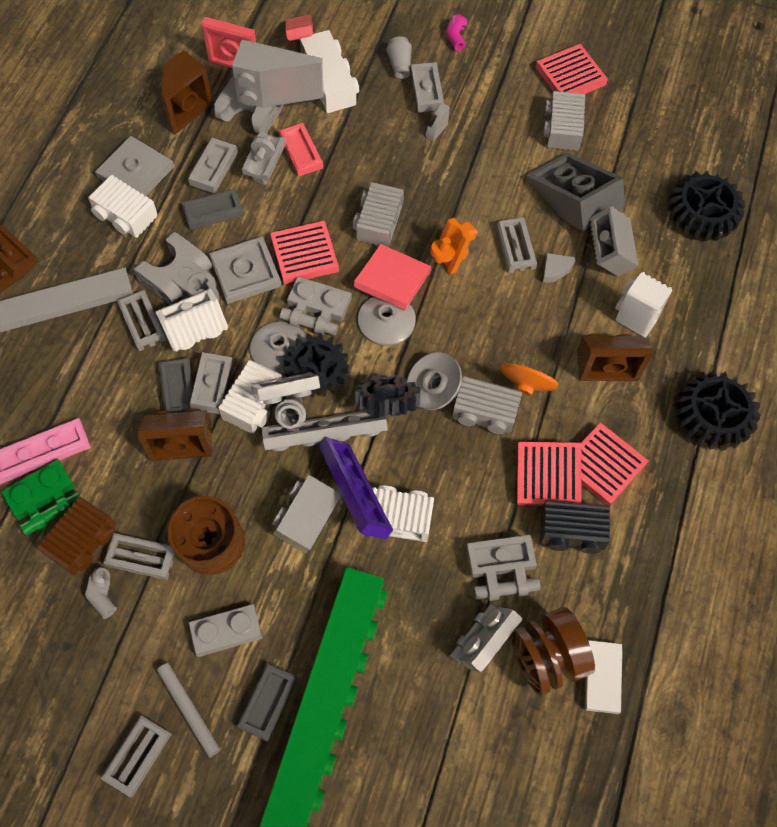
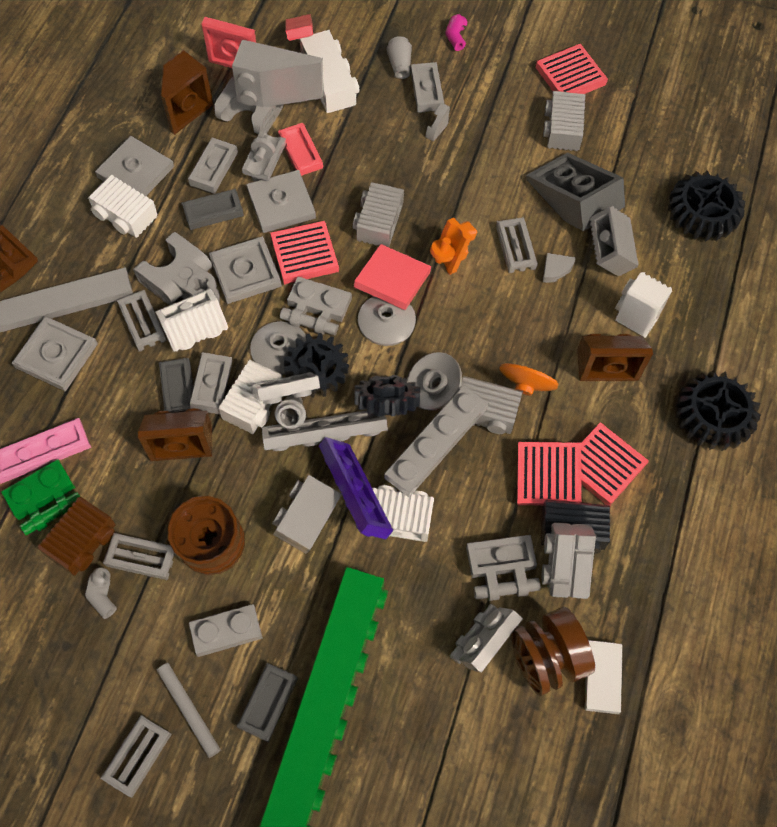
(55, 353): none -> light grey plate
(281, 201): none -> light grey plate
(436, 441): none -> light grey plate
(569, 560): none -> light grey brick

